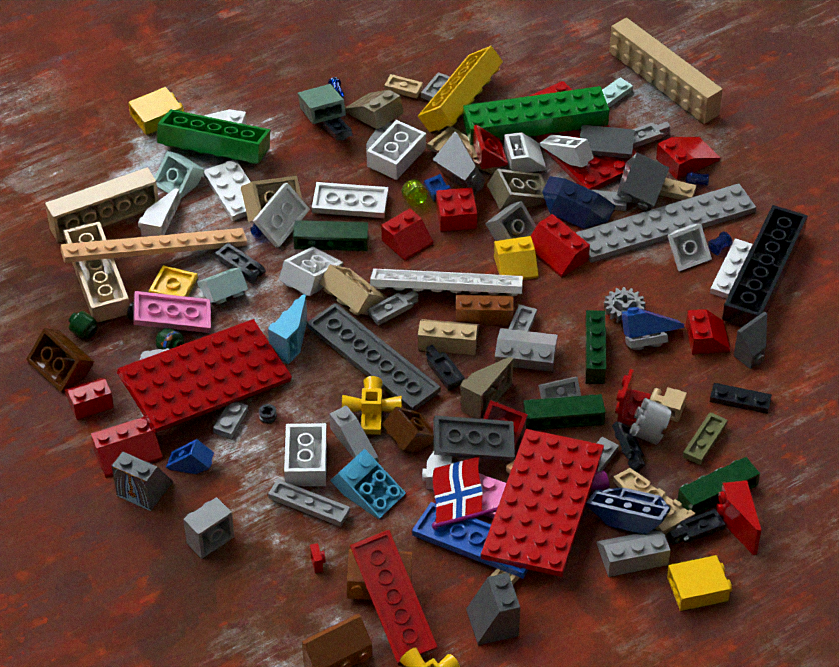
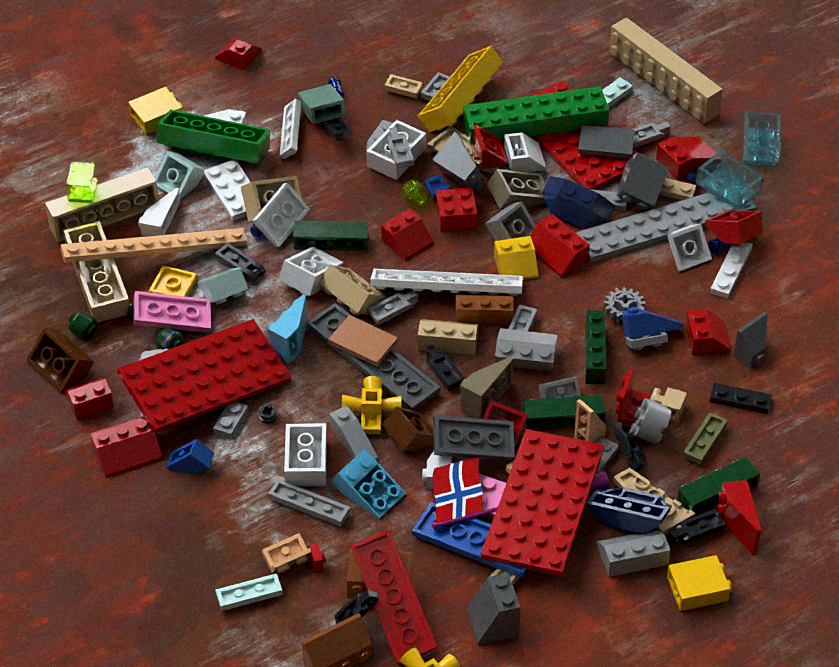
(80, 182): none -> clear neon green piece
(139, 481): dark grey slope -> none
(209, 527): light grey brick -> none
(238, 53): none -> red slope
(249, 592): none -> light aqua plate
(286, 553): none -> light nougat bracket
(290, 129): none -> white plate
(350, 200): white plate -> none
(358, 604): none -> black hinge
(363, 340): none -> nougat tile
(376, 108): dark tan slope -> none
(399, 149): none -> light grey hinge
(569, 149): white slope -> none
(587, 424): none -> light nougat slope
(730, 180): none -> clear light blue brick
(736, 226): none -> red slope
(761, 139): none -> clear light blue brick
(765, 266): black brick -> none

